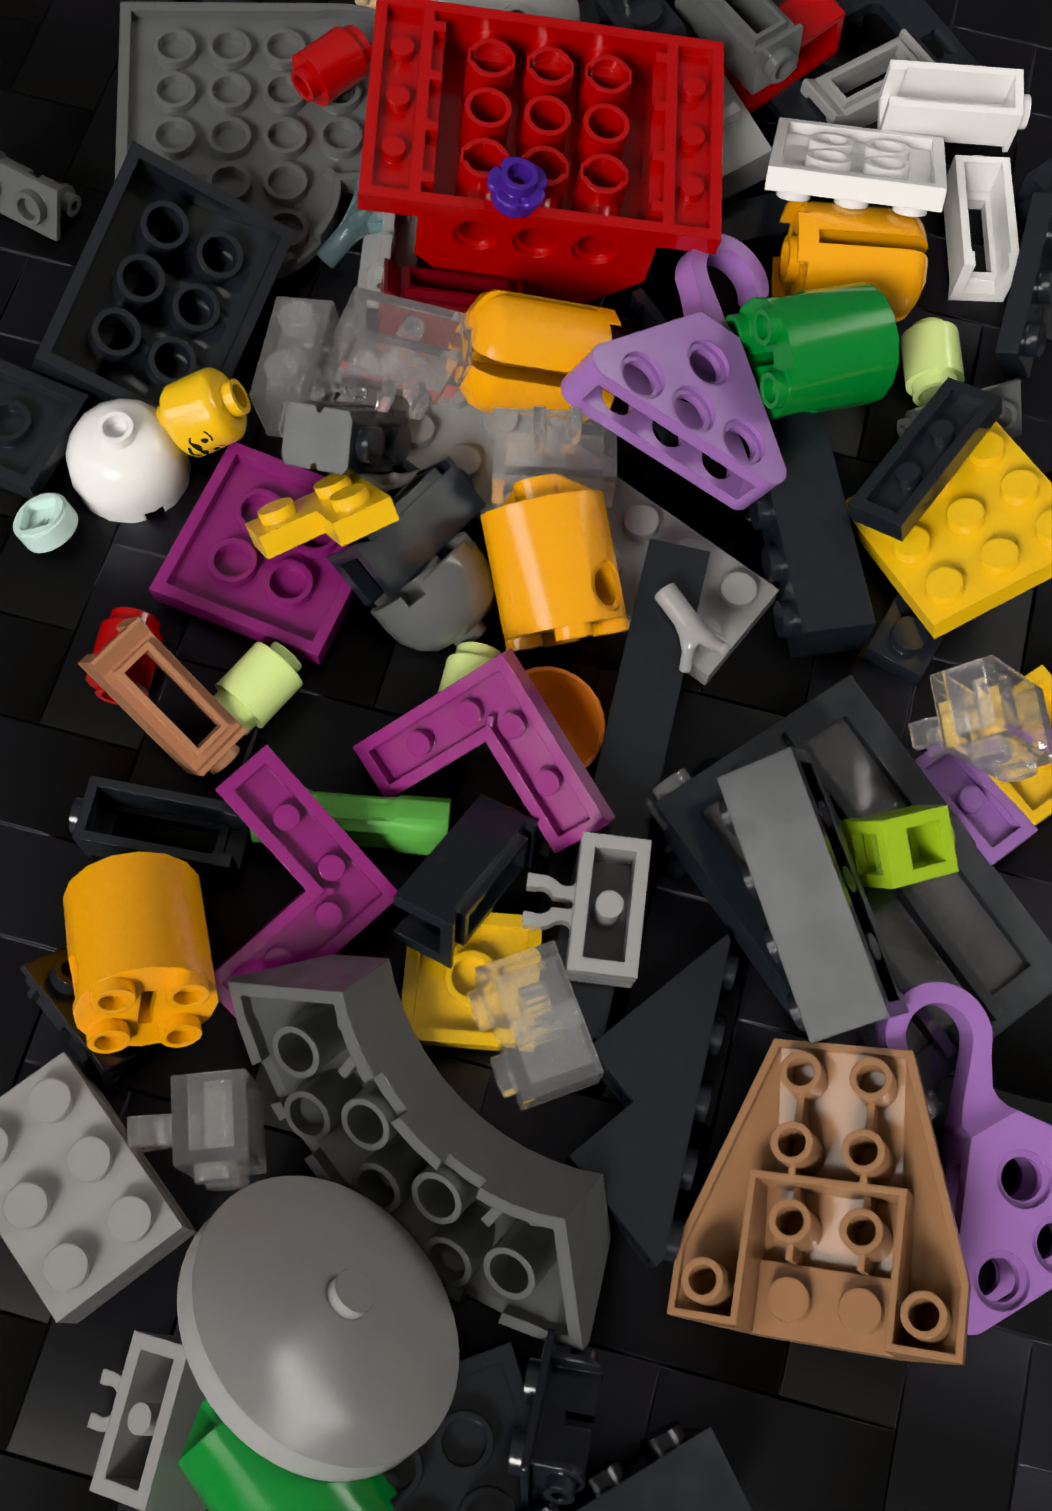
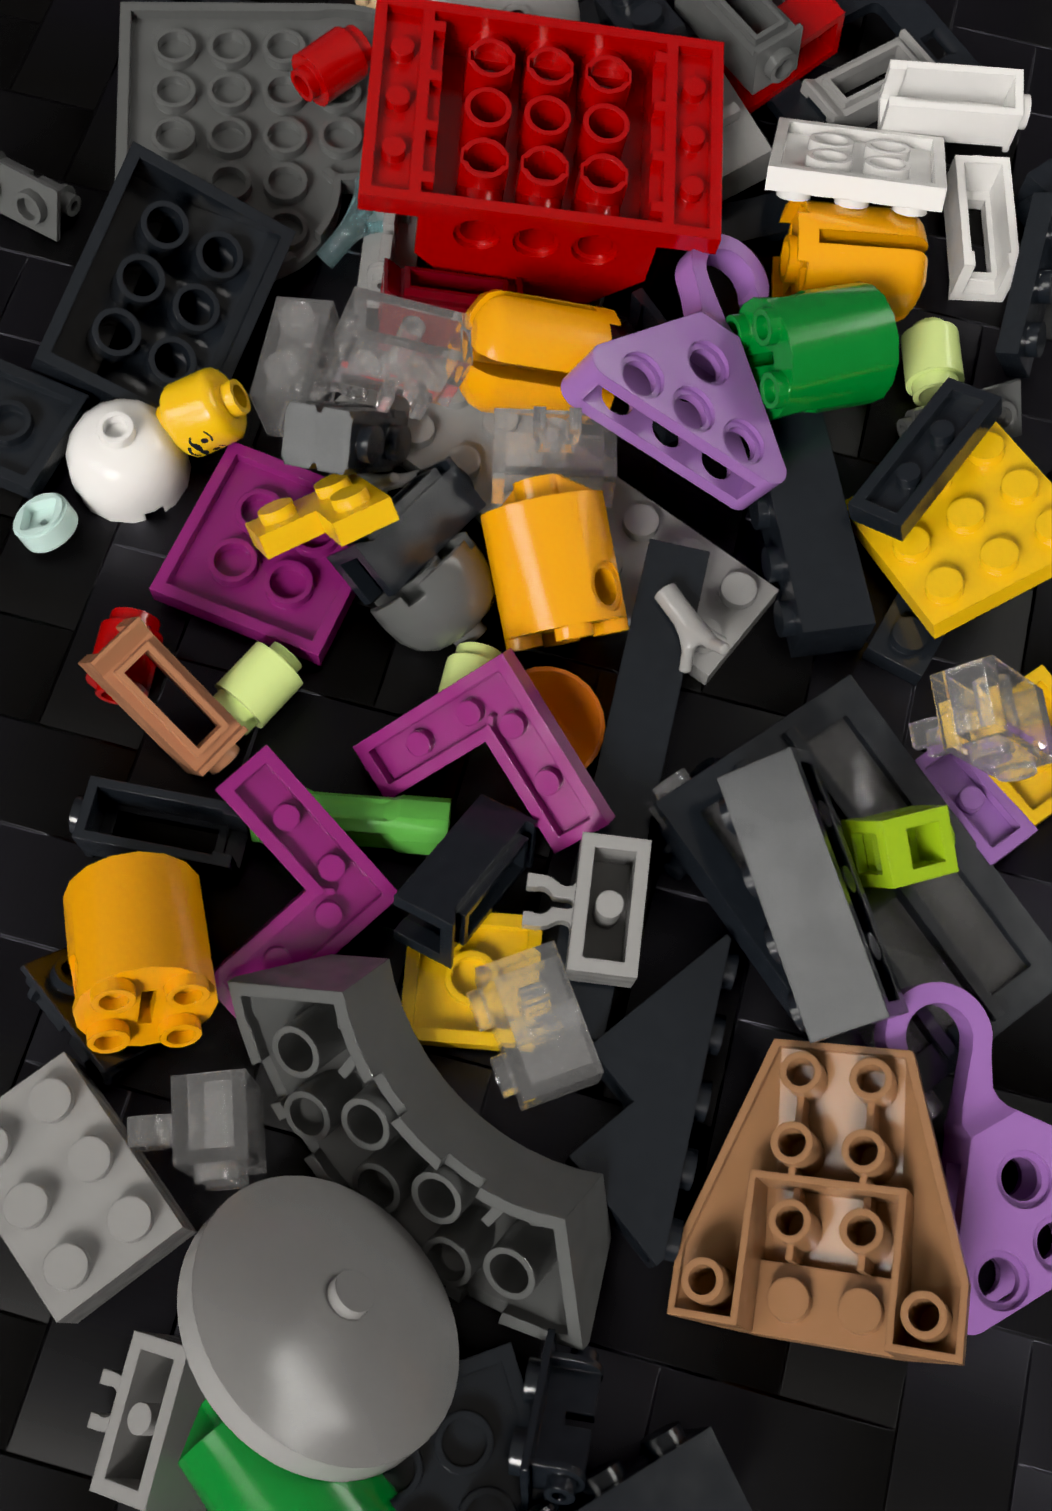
(512, 198): dark purple plate -> none

